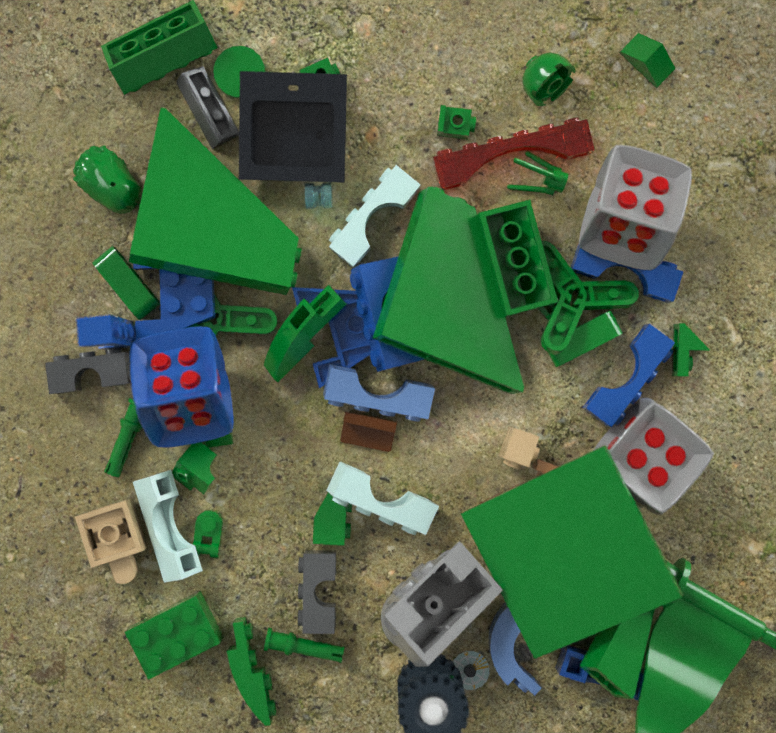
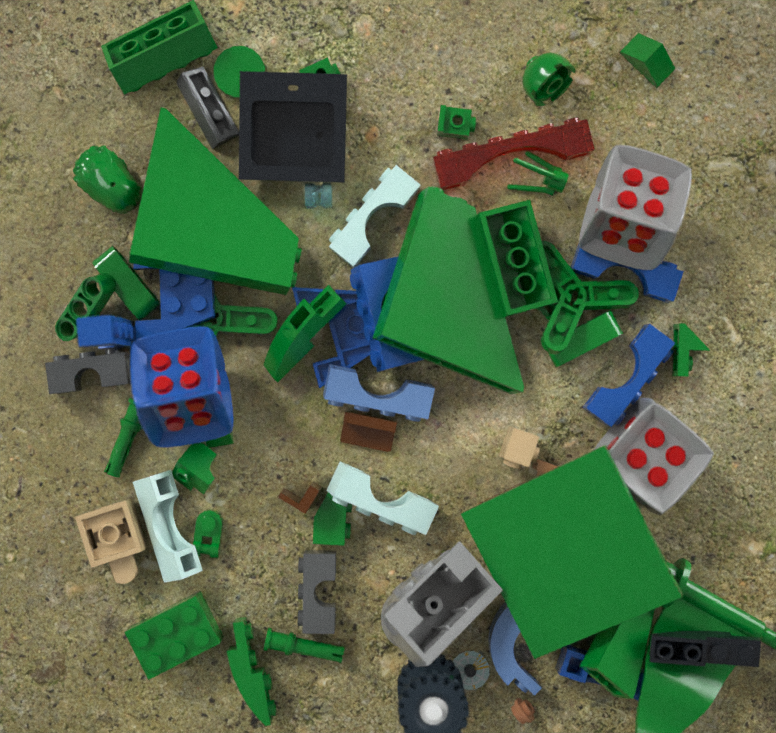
(91, 297): none -> green beam
(304, 503): none -> reddish brown panel
(523, 711): none -> nougat plate
(704, 647): none -> black slope

